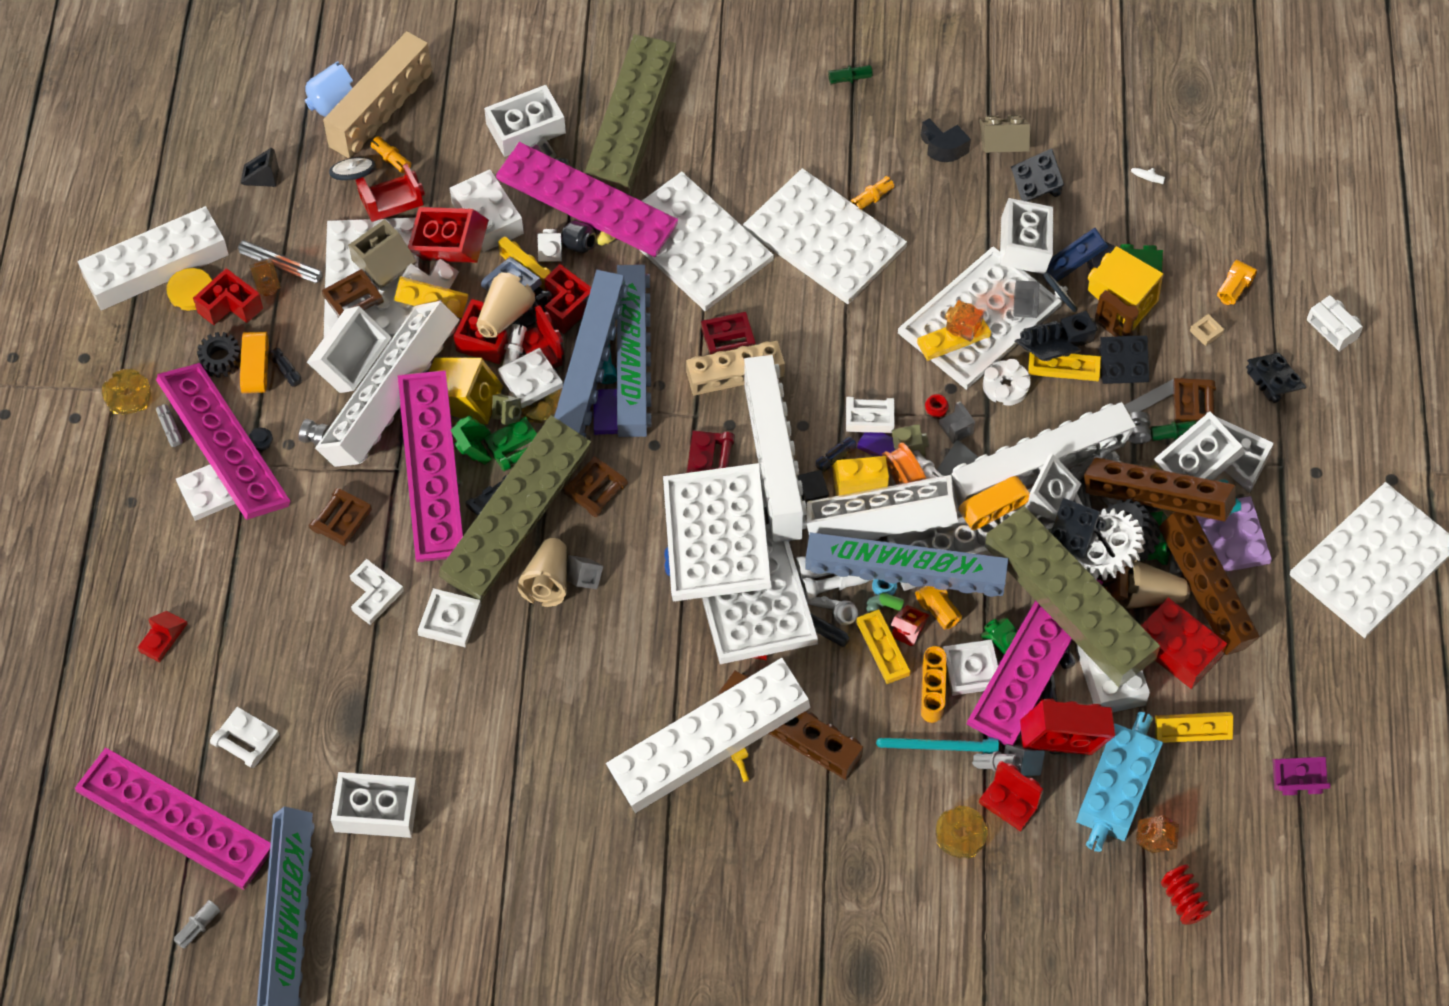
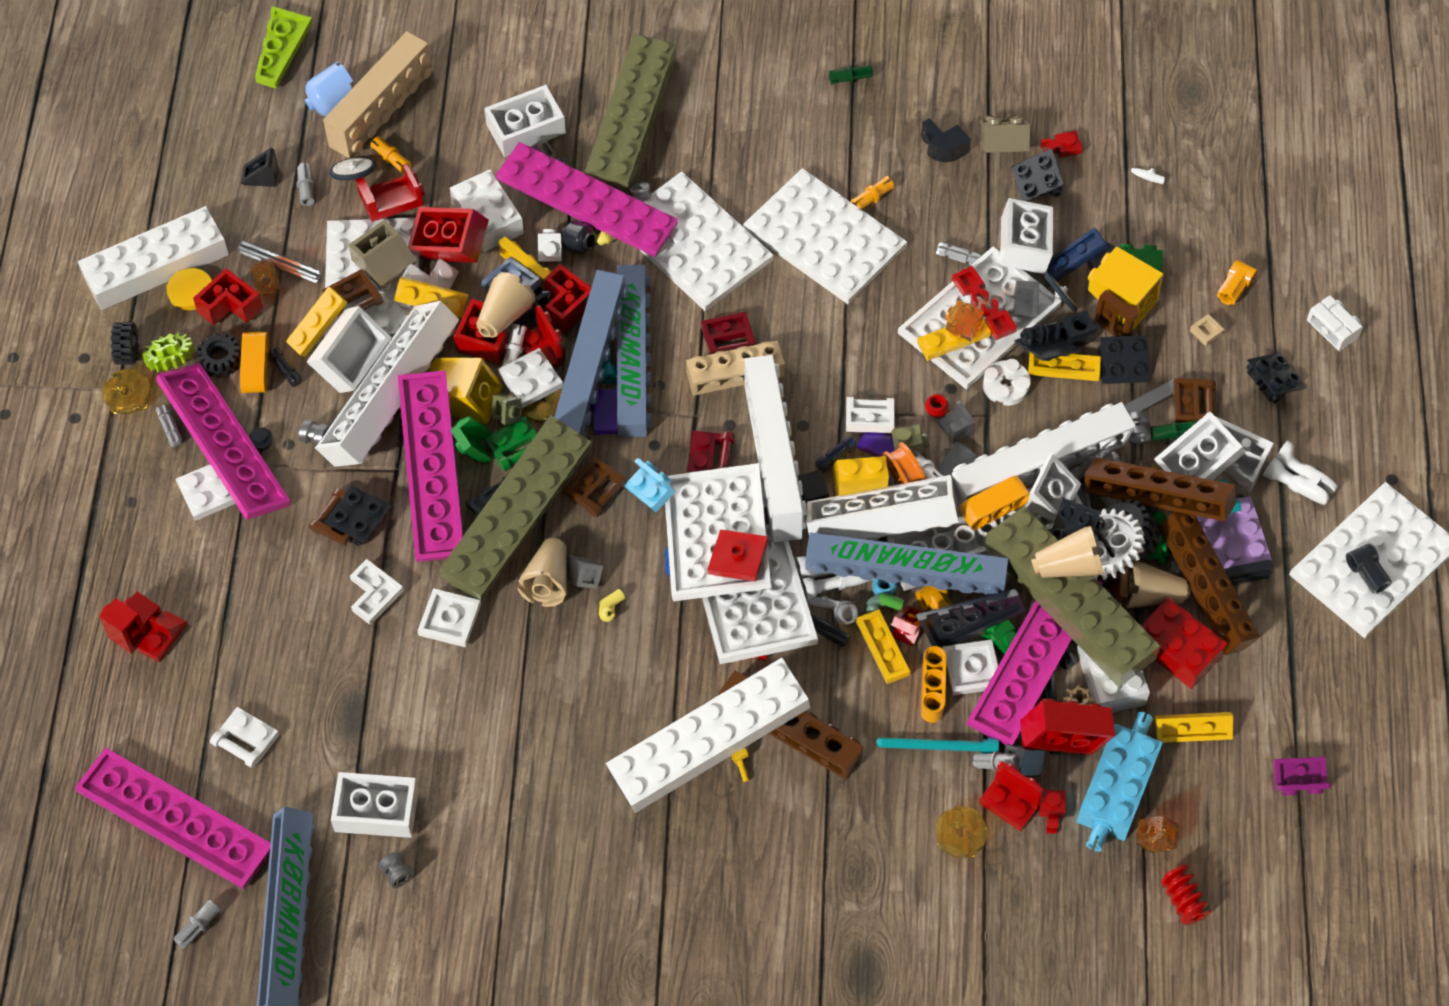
(124, 343): none -> black tyre
(128, 621): none -> red brick
(168, 352): none -> lime gear
(283, 38): none -> lime wing
(305, 184): none -> light grey axle
(316, 322): none -> yellow plate
(358, 514): none -> black hinge
(395, 869): none -> flat silver wheel
(607, 605): none -> light yellow arm
(640, 191): none -> light grey bush
(650, 486): none -> medium azure bracket
(738, 555): none -> red plate
(957, 253): none -> light grey axle
(962, 620): none -> black wing
(970, 284): none -> red plate
(998, 321): none -> red plate
(1052, 807): none -> red plate
(1064, 144): none -> red plate
(1070, 556): none -> tan cone
(1078, 694): none -> tan gear
(1249, 572): none -> black tile
(1308, 480): none -> white piece
(1366, 563): none -> black piece

